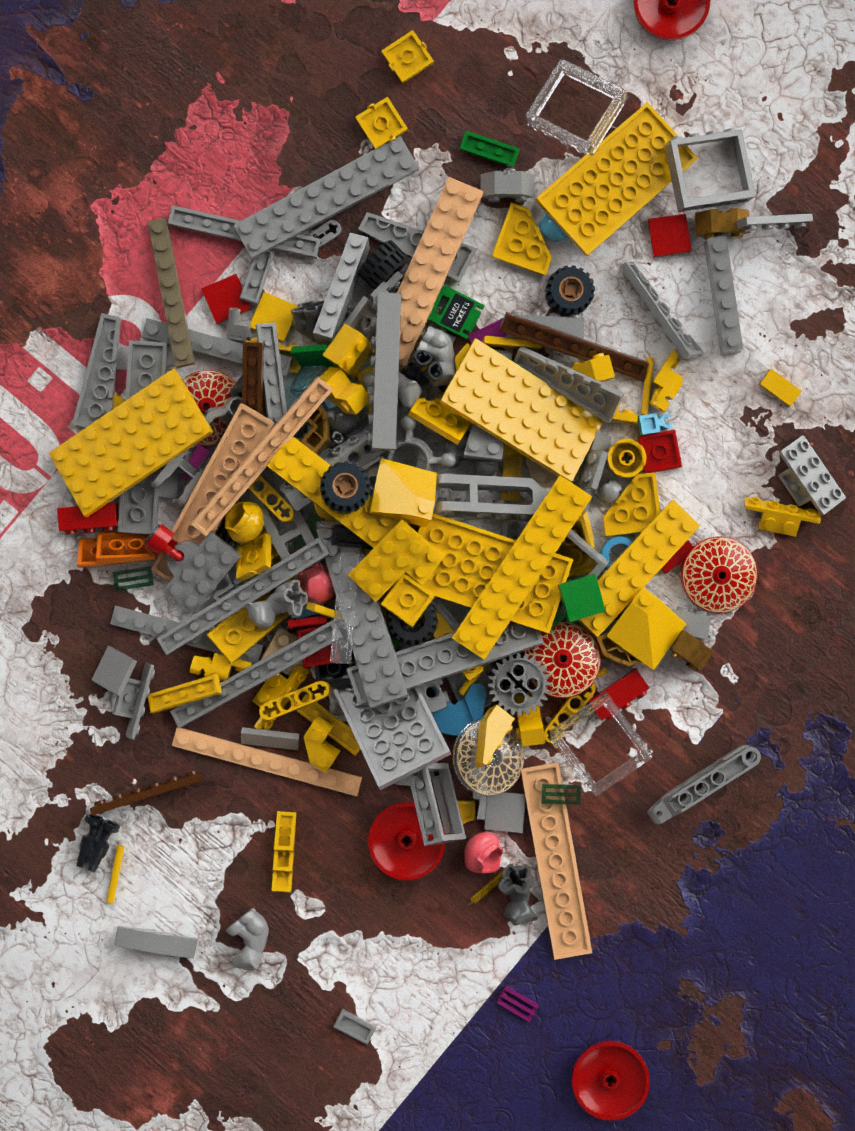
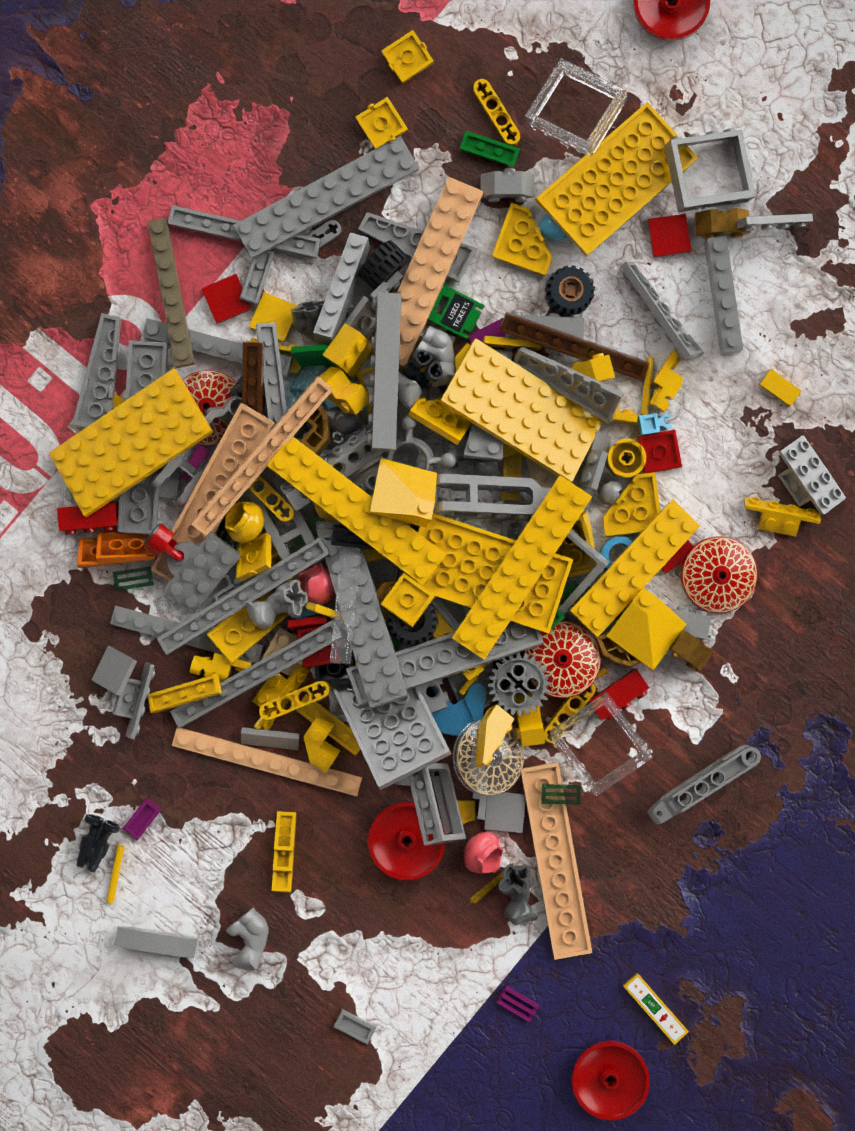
(139, 794): reddish brown plate -> none
(142, 818): none -> magenta tile
(235, 328): light grey piece -> none
(345, 487): black wheel -> none
(389, 560): yellow plate -> none
(495, 113): none -> yellow beam
(581, 597): green tile -> none
(655, 1008): none -> tile

